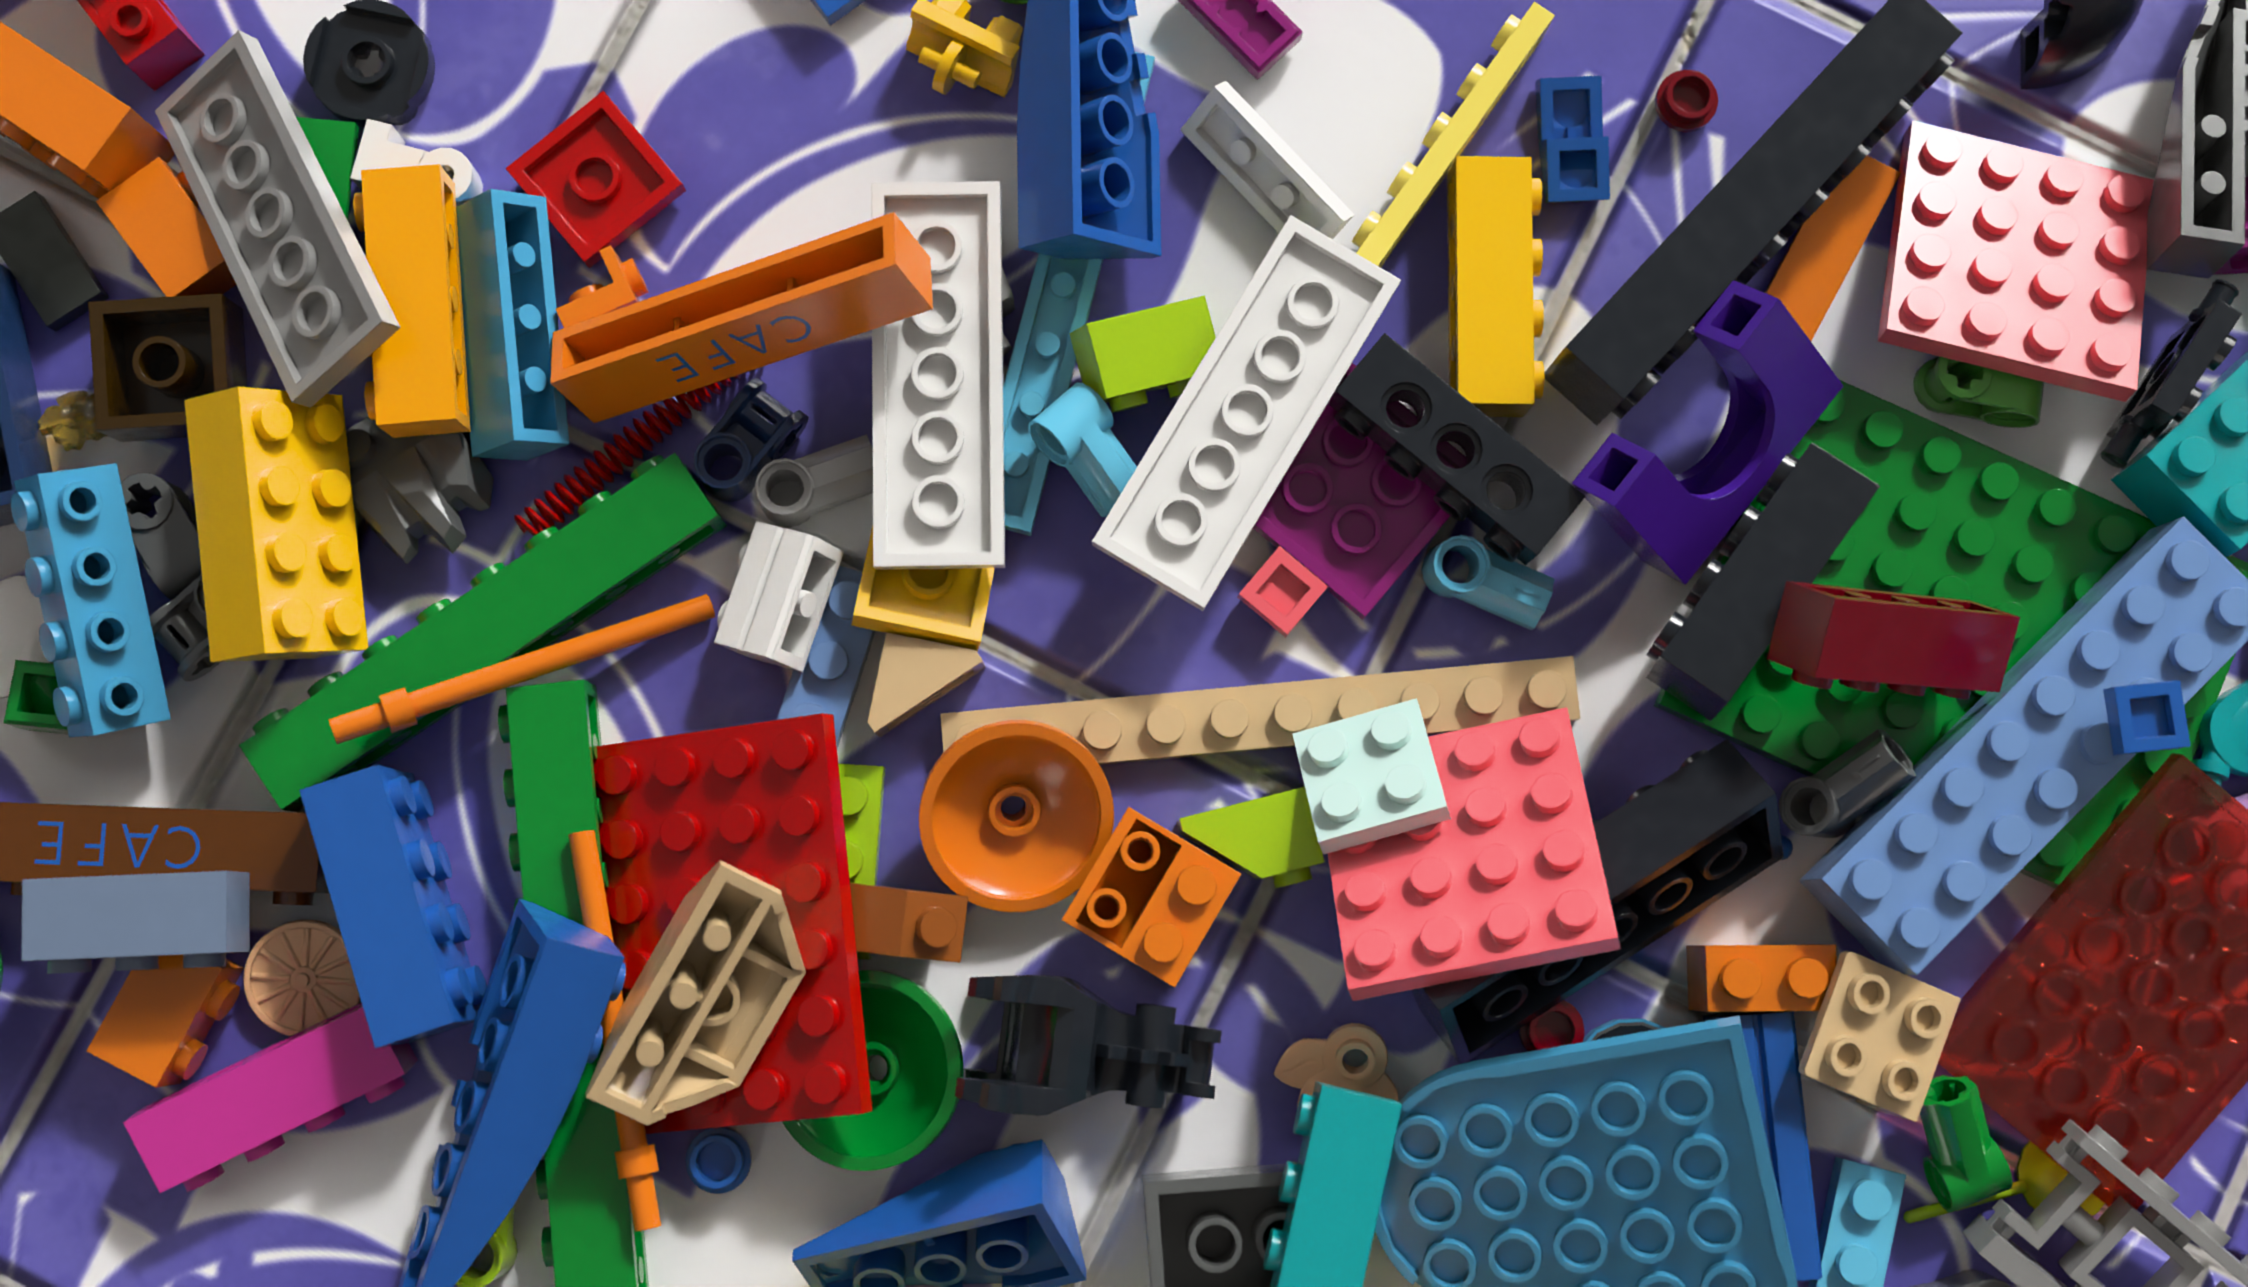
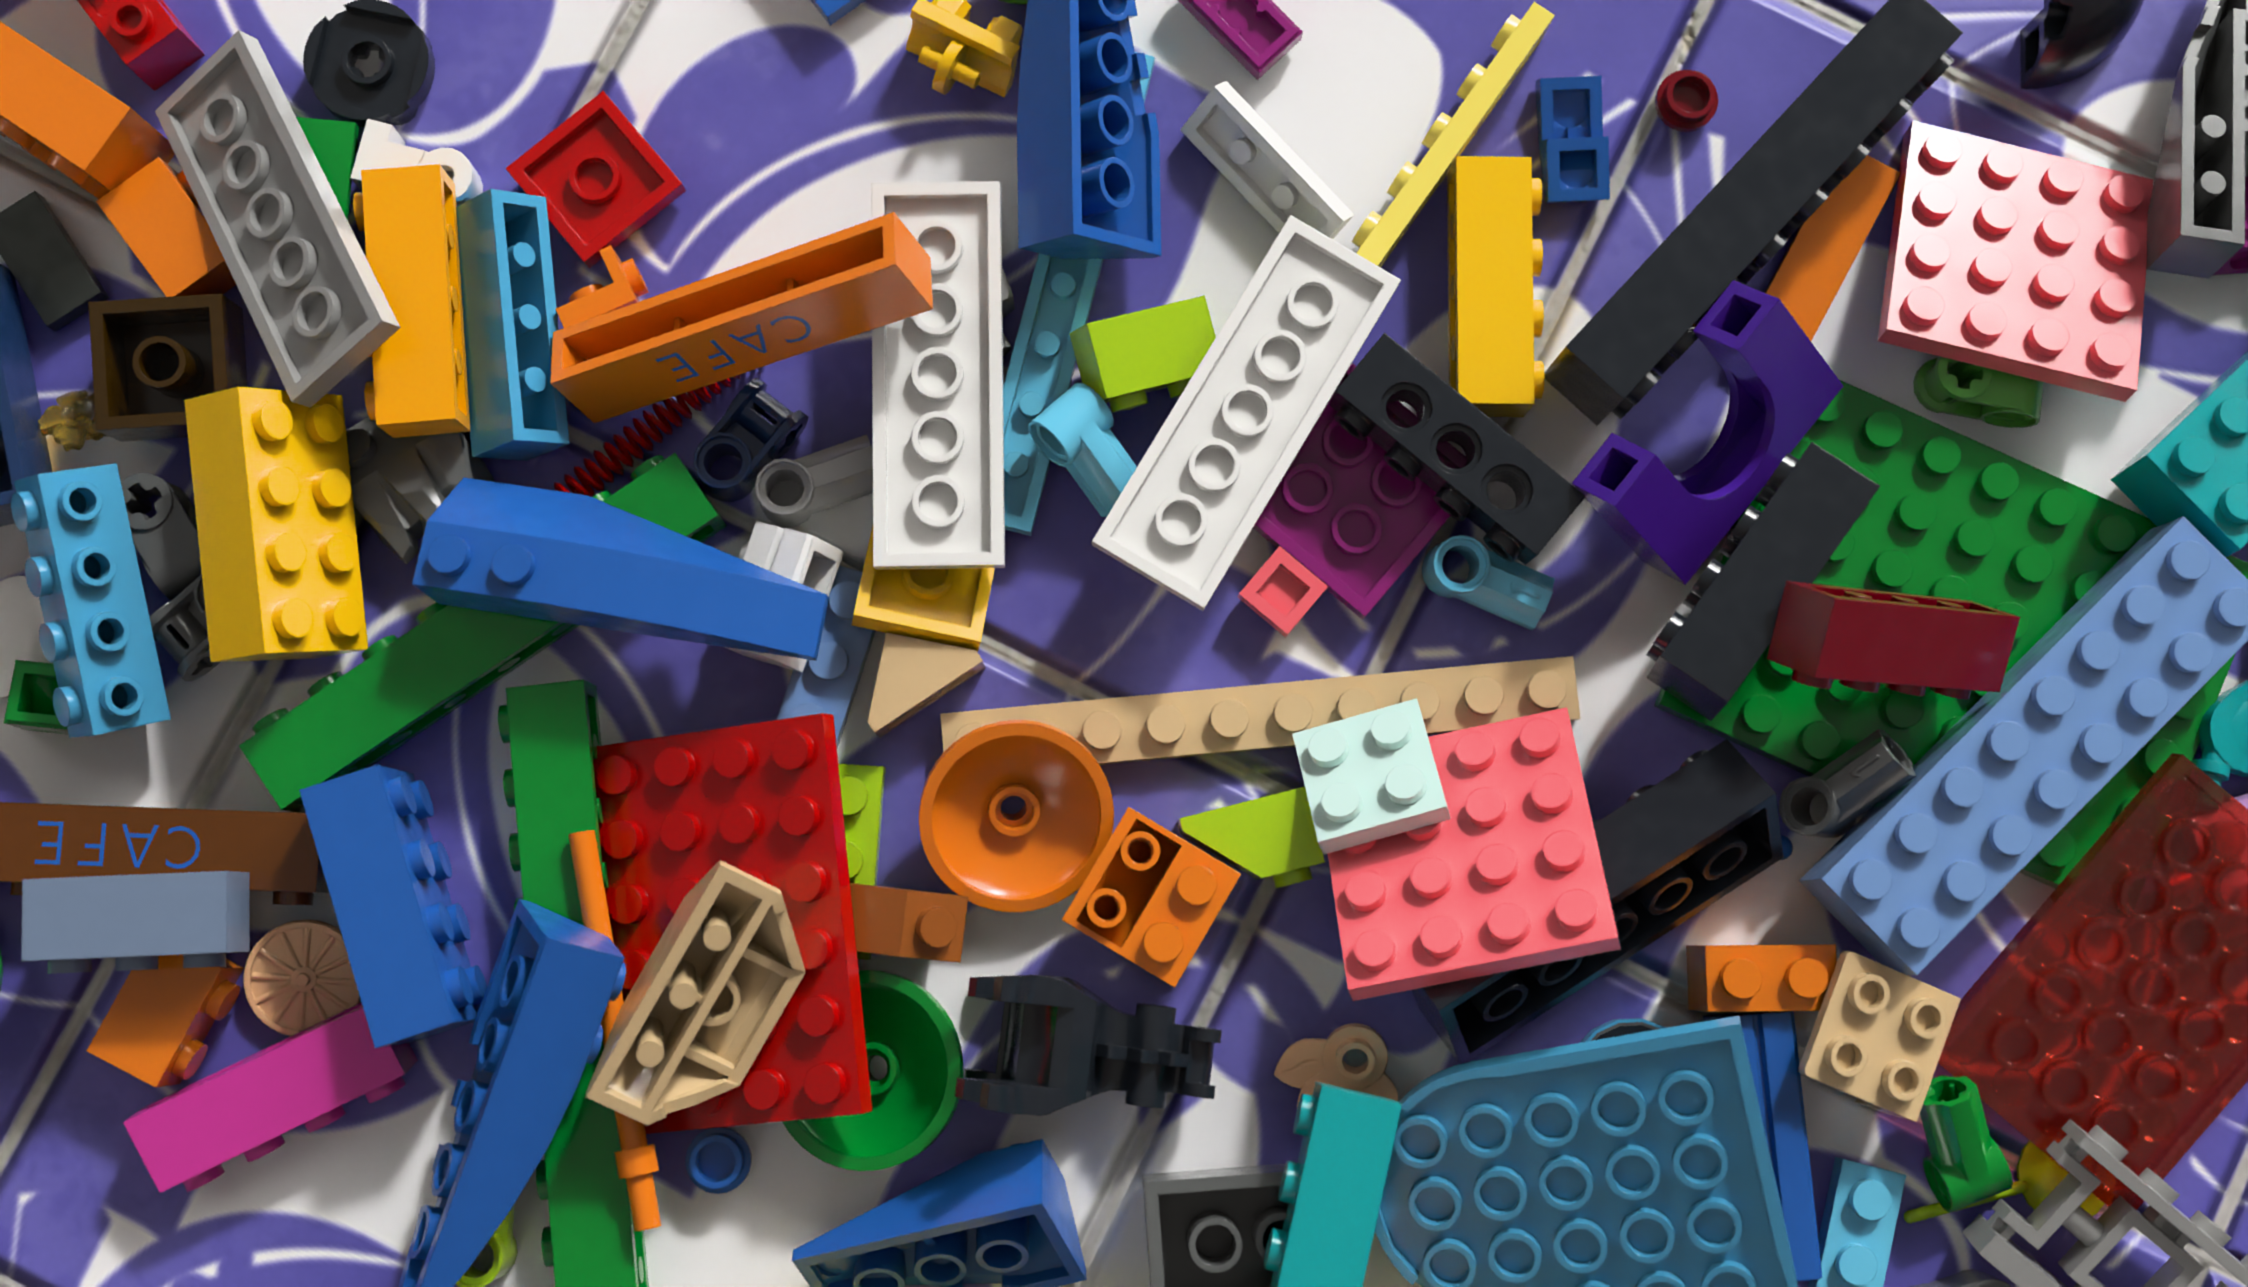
(400, 709): orange bar -> none
(606, 569): none -> blue wedge
(1554, 1028): dark red plate -> none
(2146, 717): blue plate -> none
(2170, 382): black plate -> none

